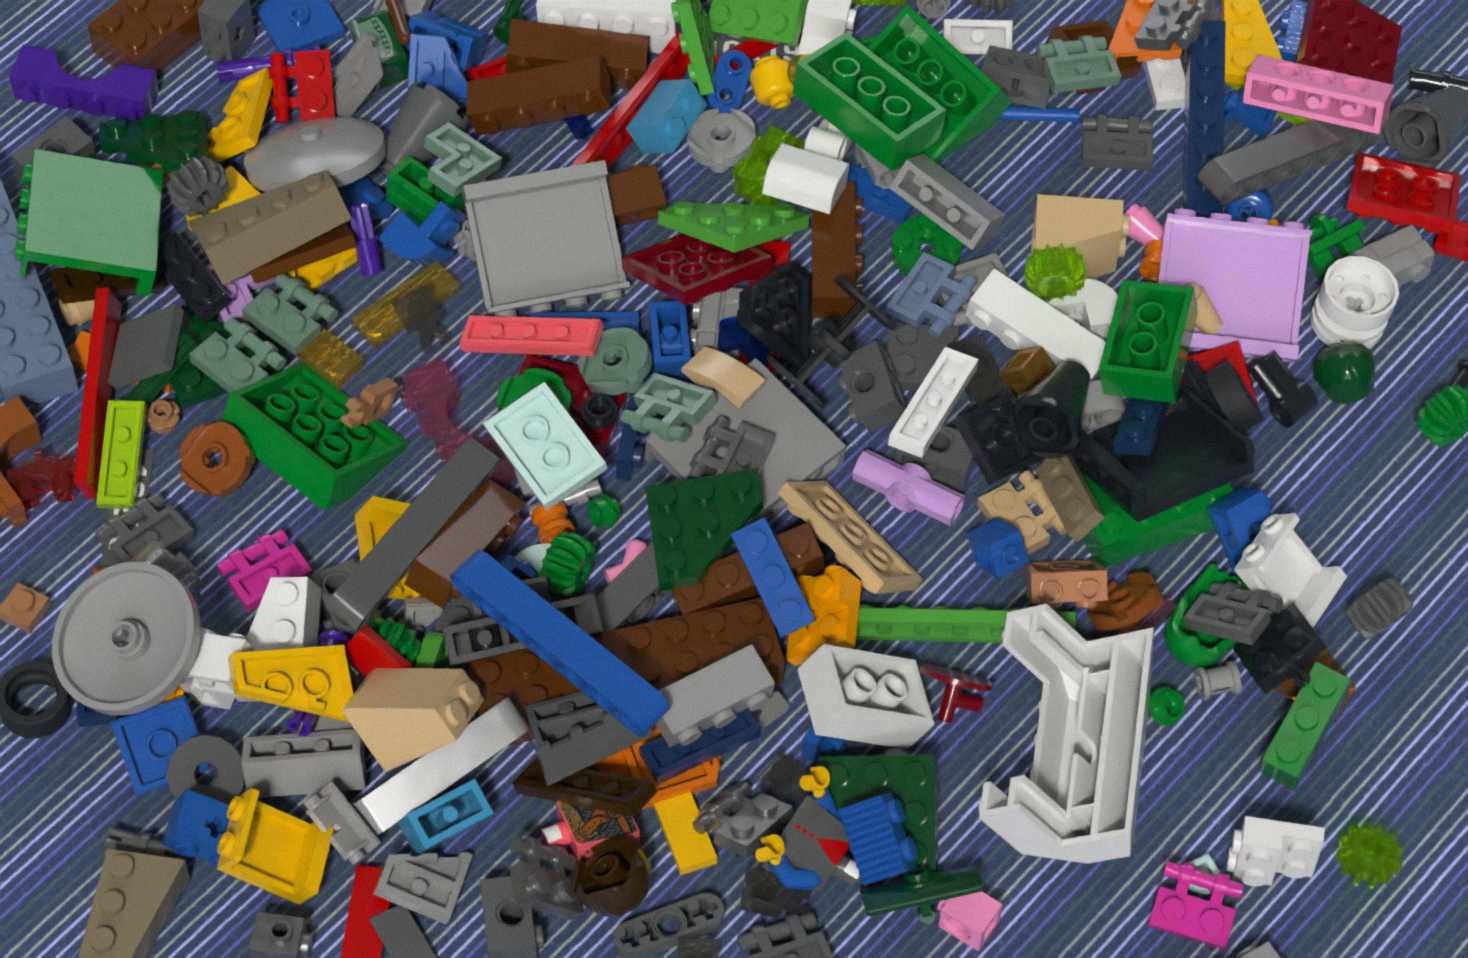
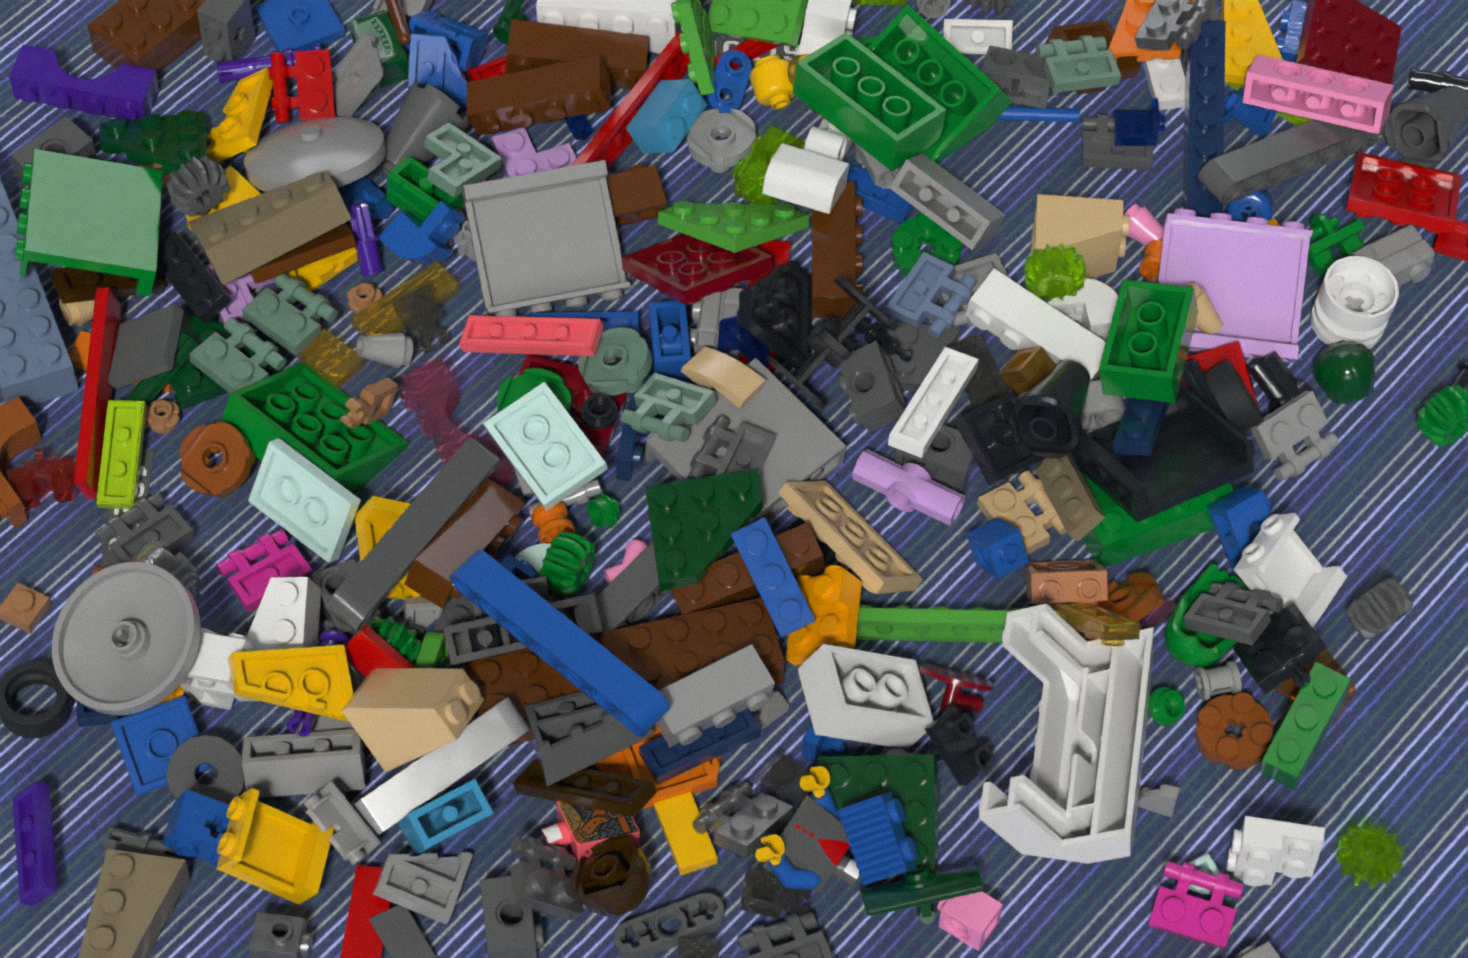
(34, 844): none -> dark purple plate
(304, 500): none -> light aqua plate
(354, 296): none -> medium nougat plate
(387, 349): none -> light grey cone
(521, 158): none -> lavender plate
(878, 333): none -> black piece
(957, 746): none -> black hips
(1099, 623): none -> clear yellow plate
(1138, 126): none -> clear blue bracket
(1159, 800): none -> light grey tile
(1237, 711): none -> dark orange plate
(1289, 425): none -> light grey plate

